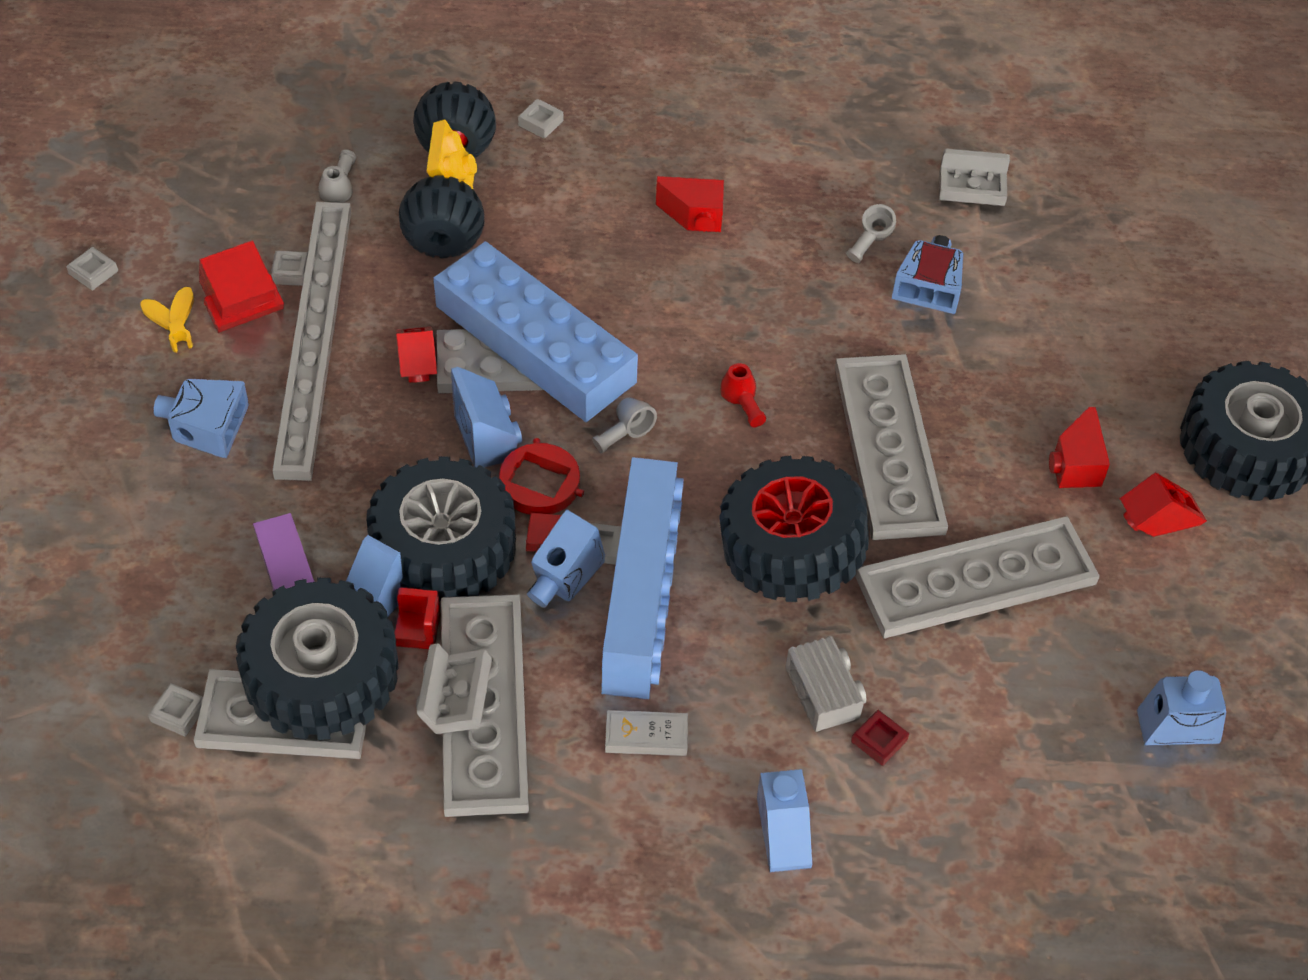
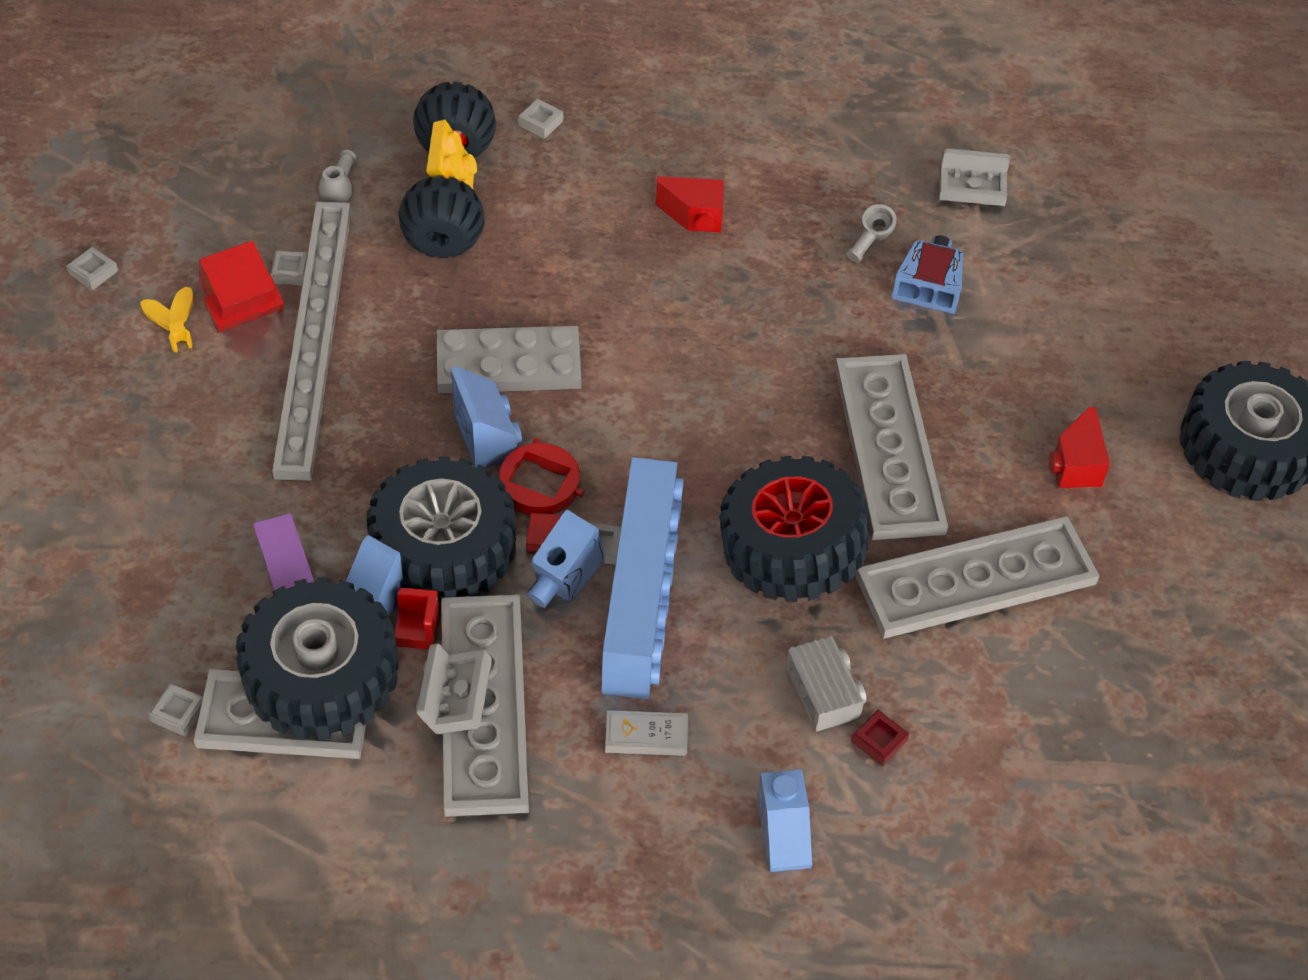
(205, 414): medium blue torso -> none
(416, 353): red slope -> none
(536, 331): medium blue brick -> none
(635, 420): light grey bar -> none
(739, 387): red bar -> none
(1160, 507): red slope -> none
(1183, 711): medium blue torso -> none

